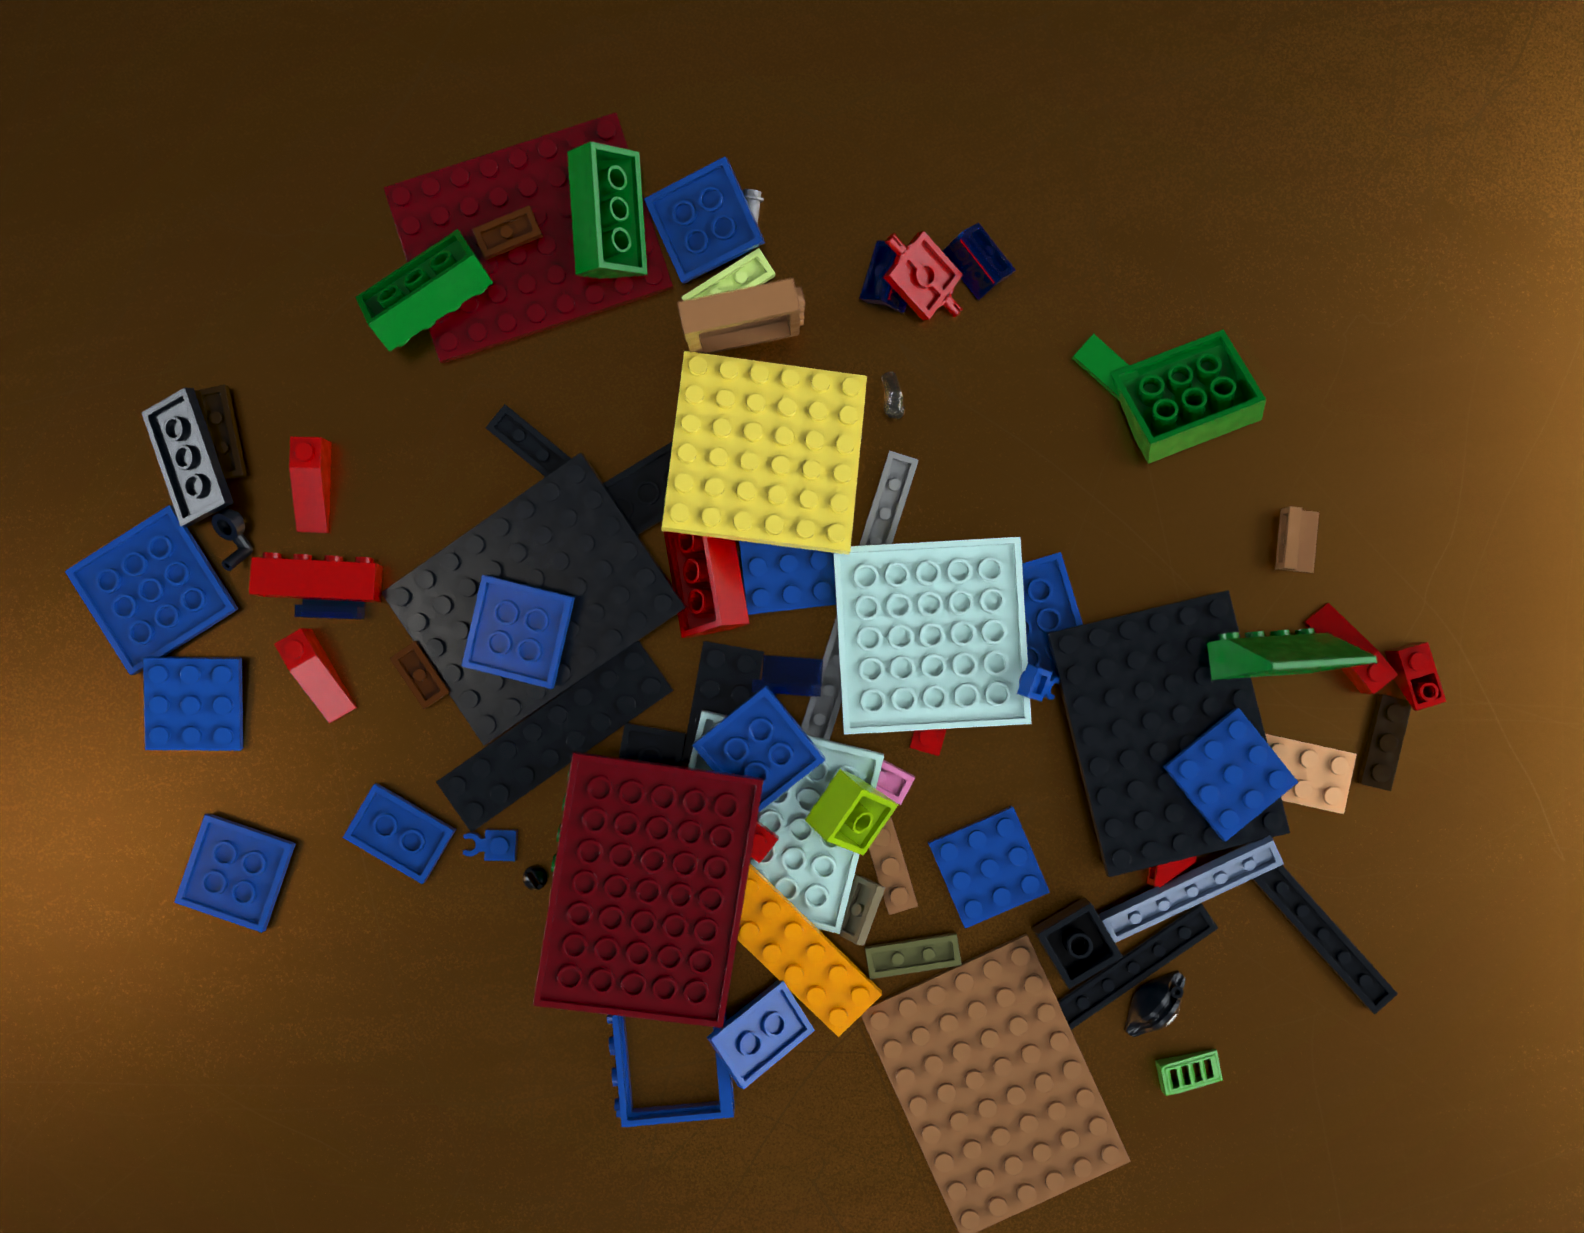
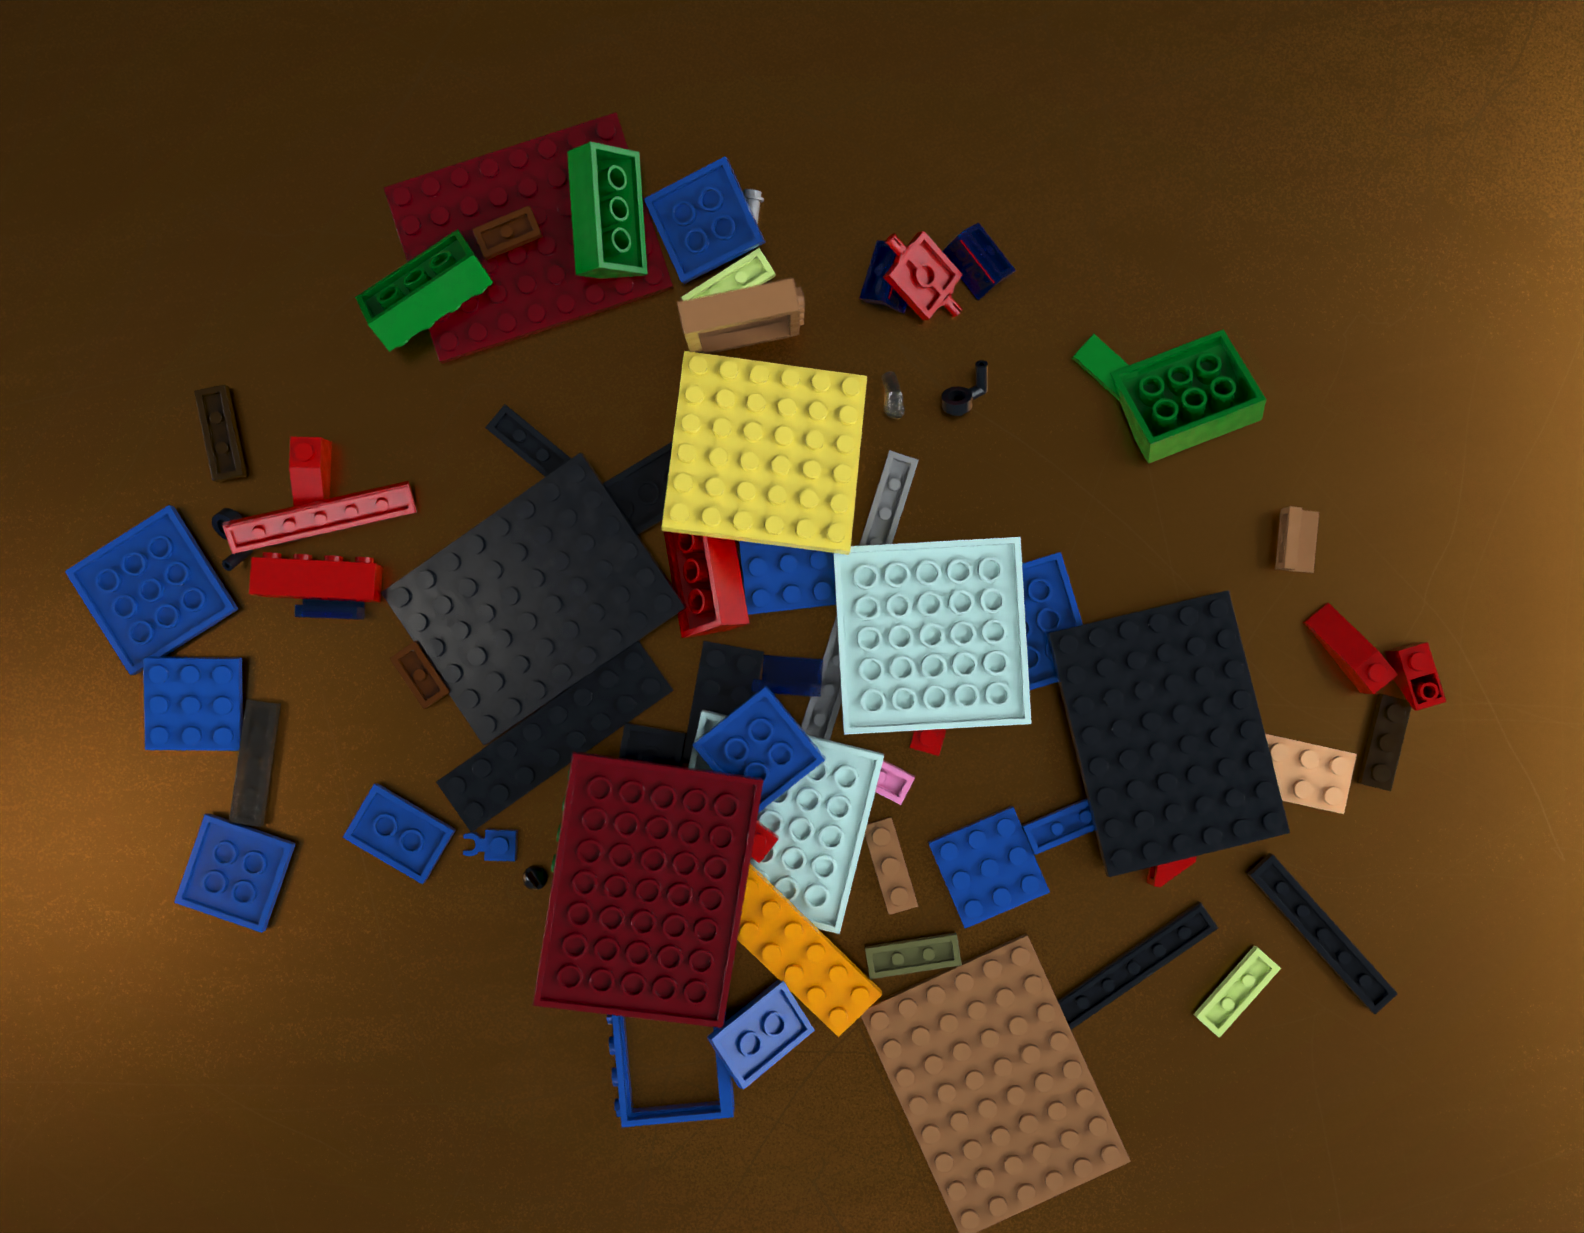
(187, 457): plate -> none
(254, 762): none -> clear smoke plate
(315, 673): slope -> none
(319, 517): none -> tile
(518, 631): blue plate -> none
(850, 812): lime slope -> none
(861, 909): dark tan plate -> none
(960, 399): none -> black plate
(1037, 683): blue plate -> none
(1059, 826): none -> blue plate
(1077, 942): black brick -> none
(1155, 1004): black hat -> none
(1182, 1085): bright green slope -> none
(1191, 888): sand blue plate -> none
(1230, 774): blue plate -> none
(1237, 991): none -> yellowish green plate
(1281, 654): green slope -> none

